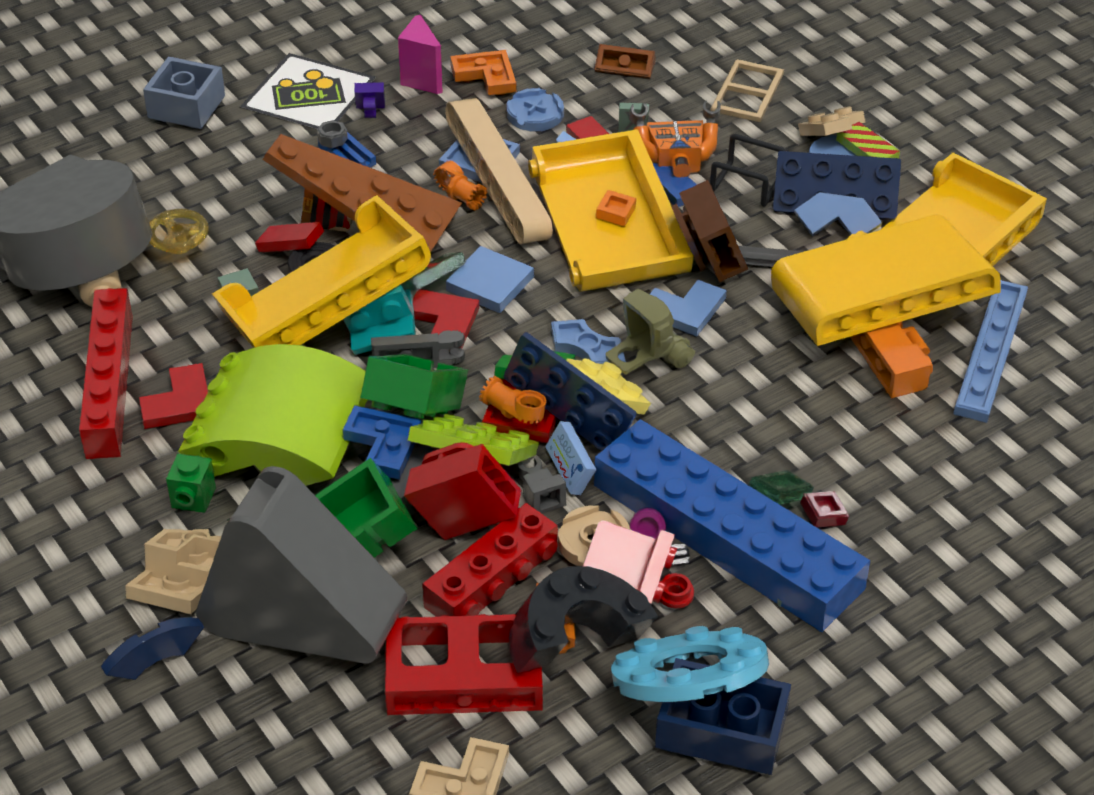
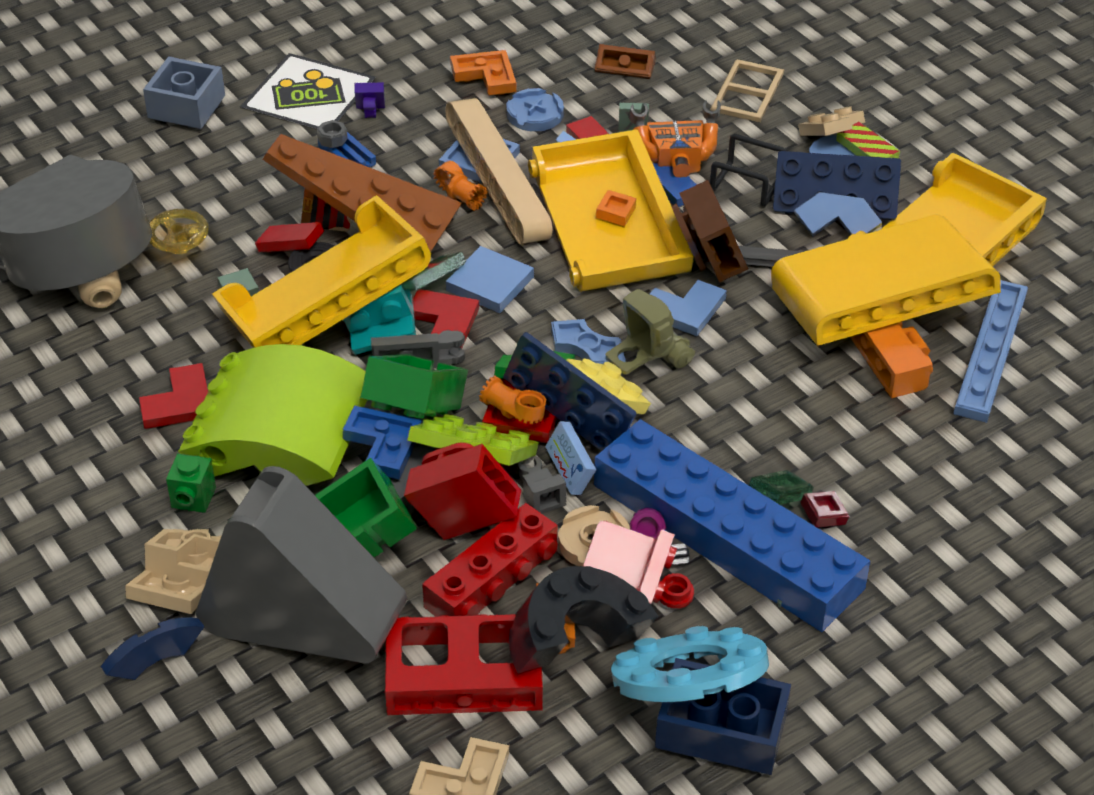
(106, 374): red brick -> none
(420, 57): dark pink slope -> none

